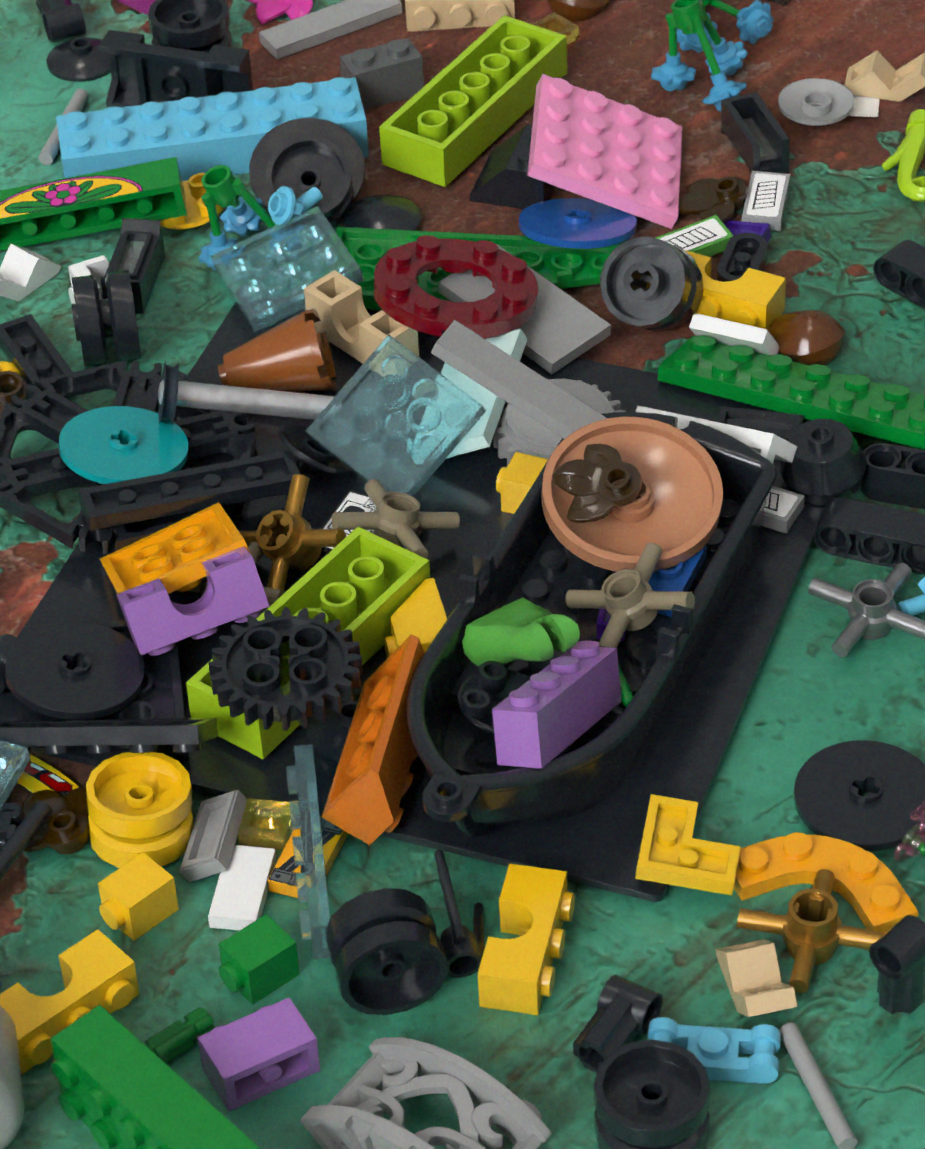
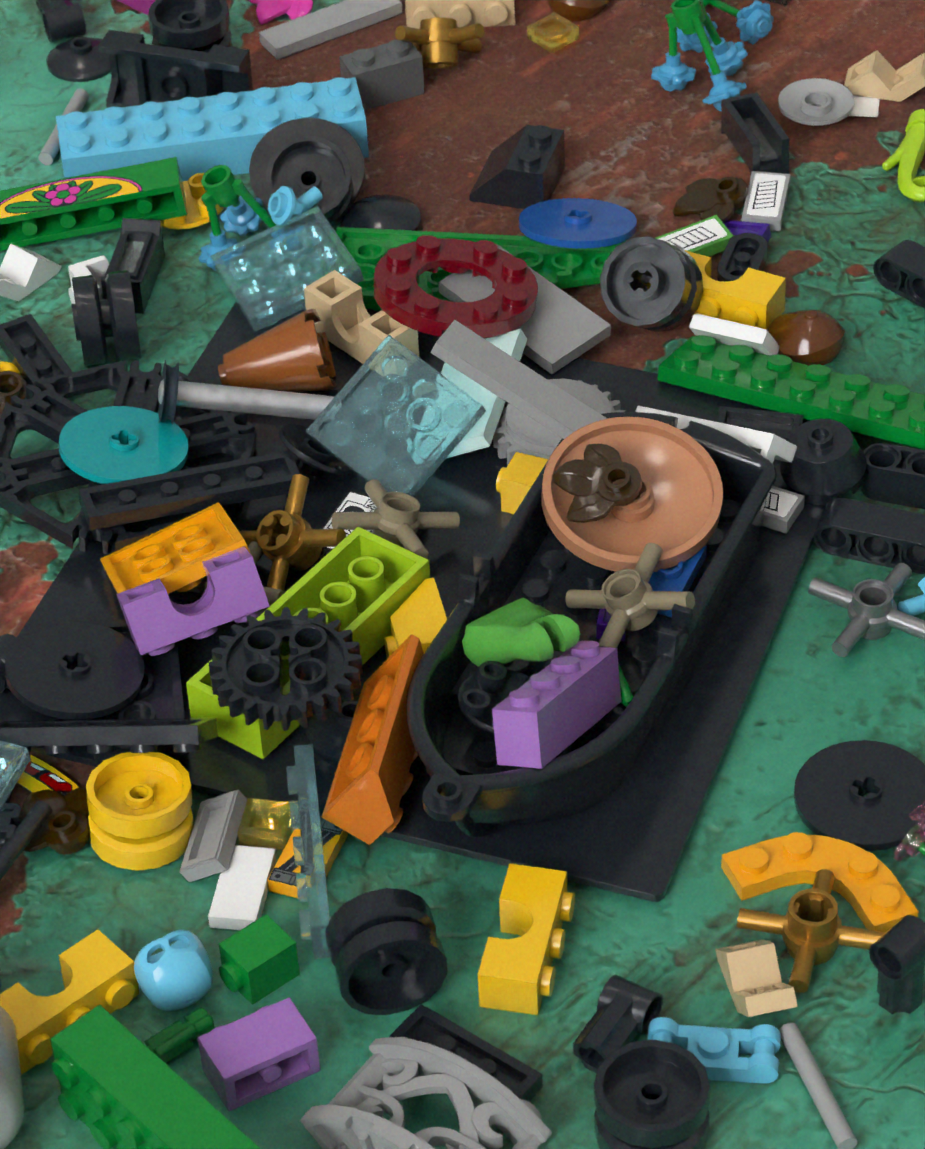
(137, 896): yellow brick -> none
(175, 975): none -> medium azure helmet
(437, 1030): none -> black plate
(441, 40): none -> pearl gold bar
(461, 946): black plant -> none
(472, 101): lime brick -> none
(606, 151): bright pink plate -> none
(677, 859): yellow plate -> none

